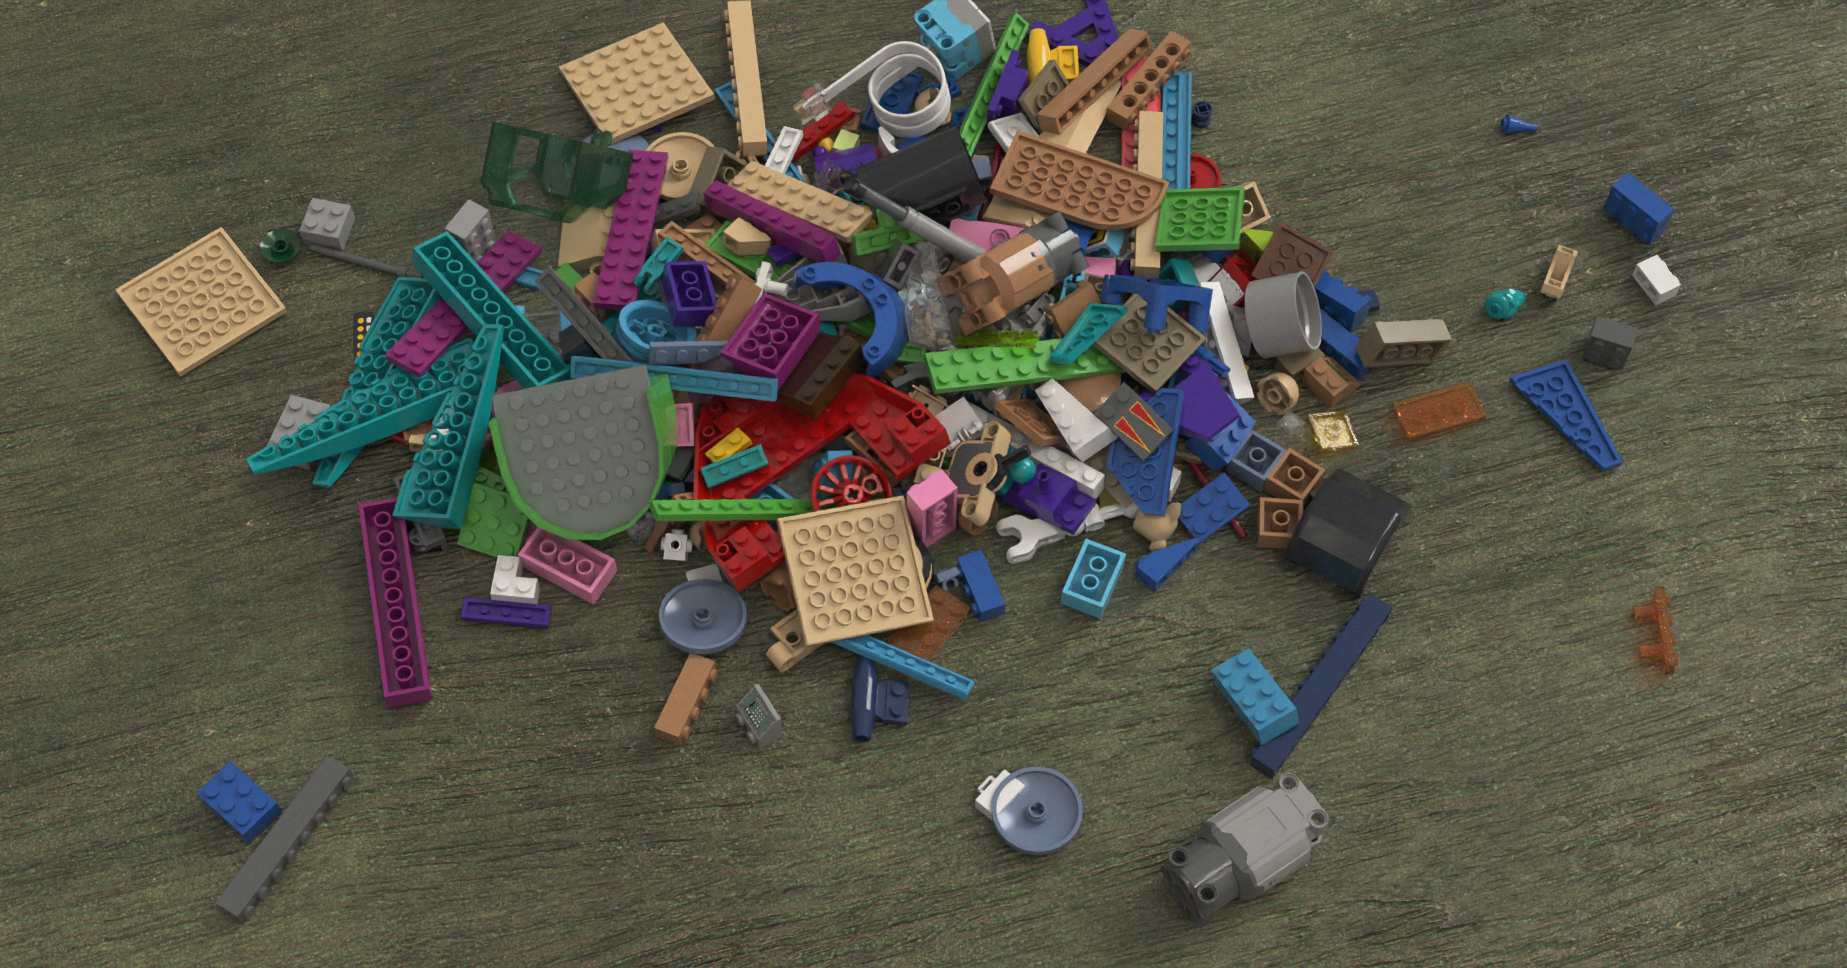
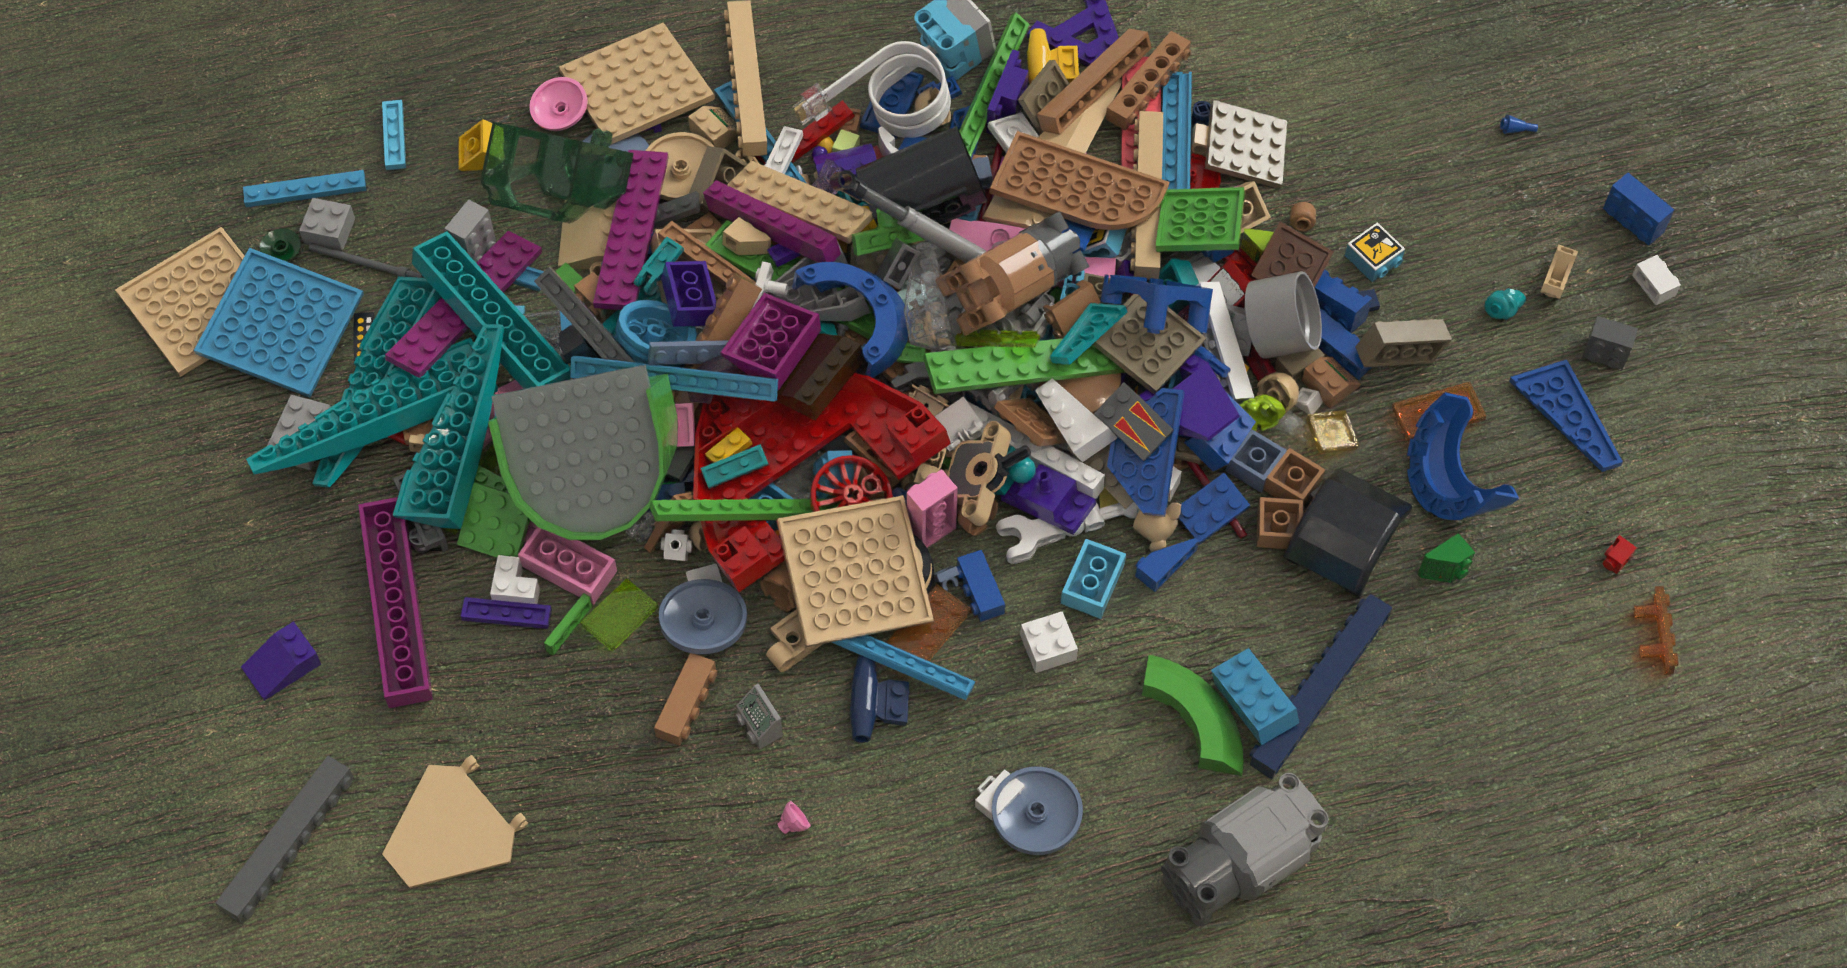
(239, 802): blue brick -> none
(279, 322): none -> dark azure plate
(280, 661): none -> dark purple slope
(304, 188): none -> dark azure plate
(394, 134): none -> medium azure plate
(449, 829): none -> tan flag
(474, 146): none -> yellow slope
(555, 96): none -> bright pink dish
(568, 624): none -> bright green tile
(619, 614): none -> clear neon green tile
(713, 125): none -> tan slope
(793, 819): none -> bright pink piece
(1048, 642): none -> white brick
(1199, 139): none -> tan brick
(1201, 709): none -> bright green brick
(1246, 144): none -> plate
(1260, 366): none -> dark red hinge
(1264, 410): none -> lime hair
(1302, 216): none -> medium nougat head
(1309, 400): none -> white slope
(1375, 252): none -> piece
(1437, 469): none -> blue windscreen
(1448, 561): none -> green slope
(1618, 554): none -> red brick

